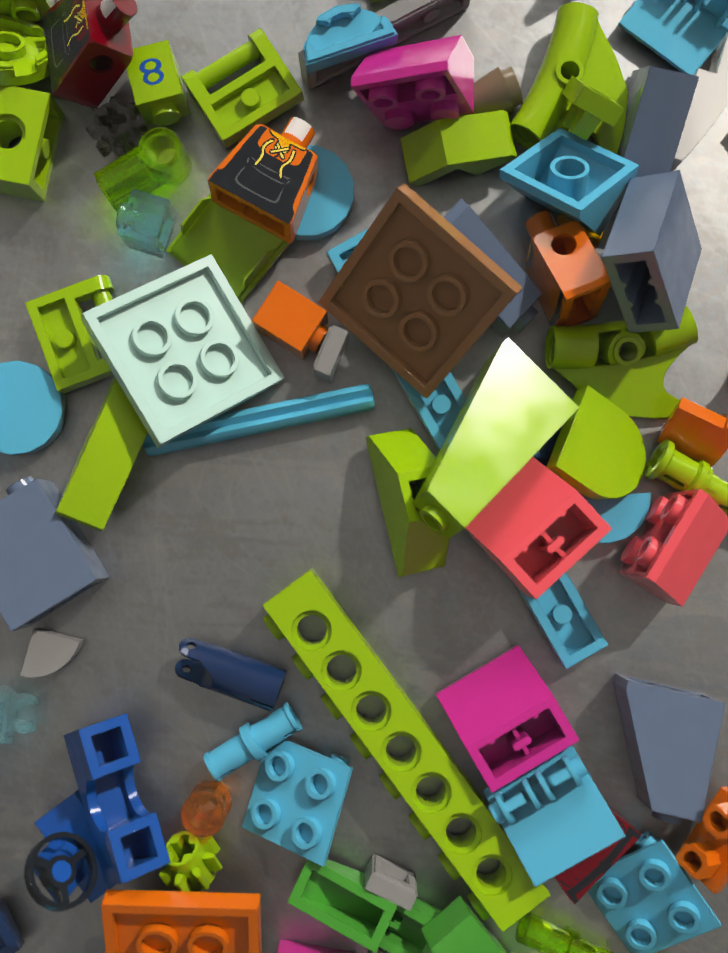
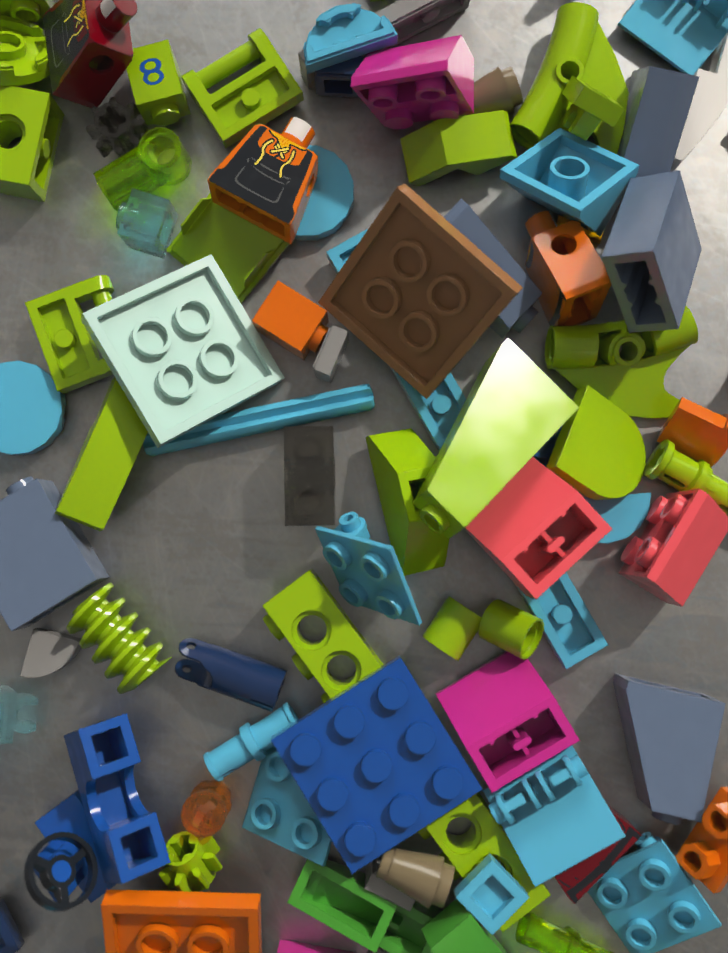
(115, 639): none -> lime piece
(309, 476): none -> clear smoke brick
(337, 79): none -> dark blue slope
(367, 569): none -> medium azure hinge
(375, 764): none -> blue plate
(417, 875): none -> dark tan cone
(453, 628): none -> lime beam
(490, 894): none -> medium azure plate
(511, 629): none -> lime beam

